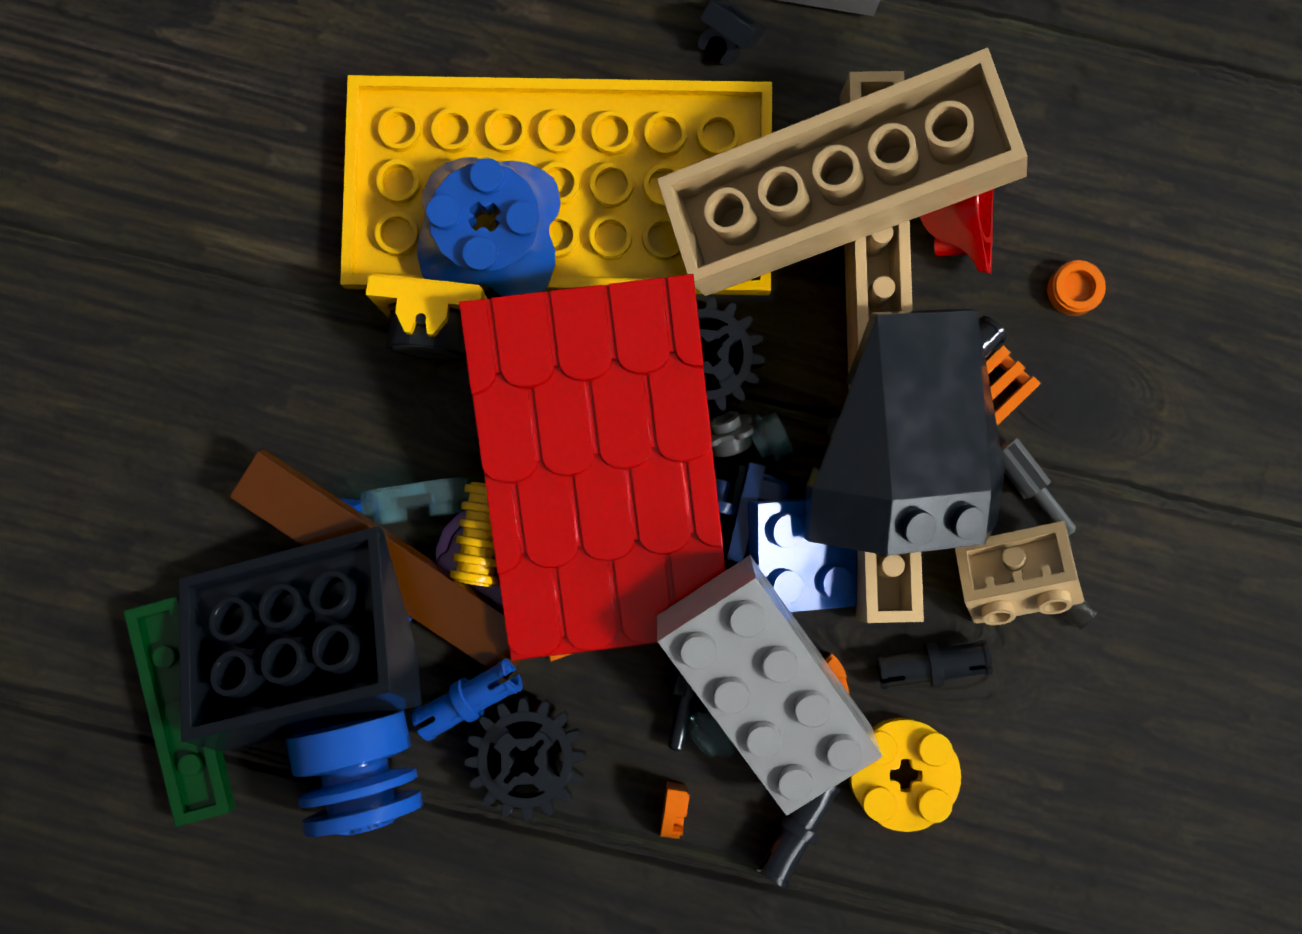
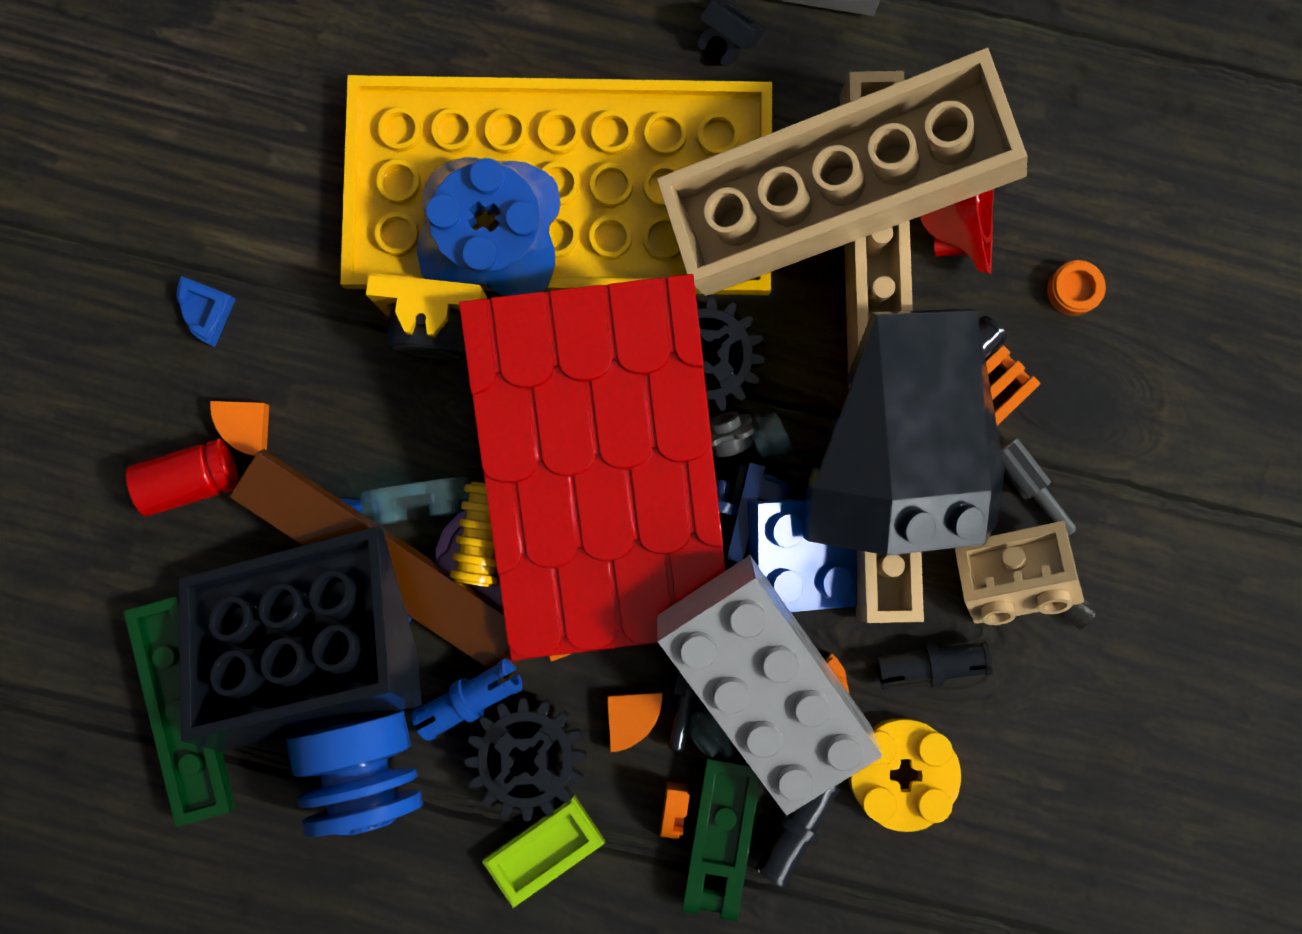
(181, 477): none -> red piece
(203, 309): none -> blue tile
(242, 424): none -> orange tile
(543, 851): none -> lime tile
(632, 717): none -> orange tile
(721, 837): none -> dark green plate

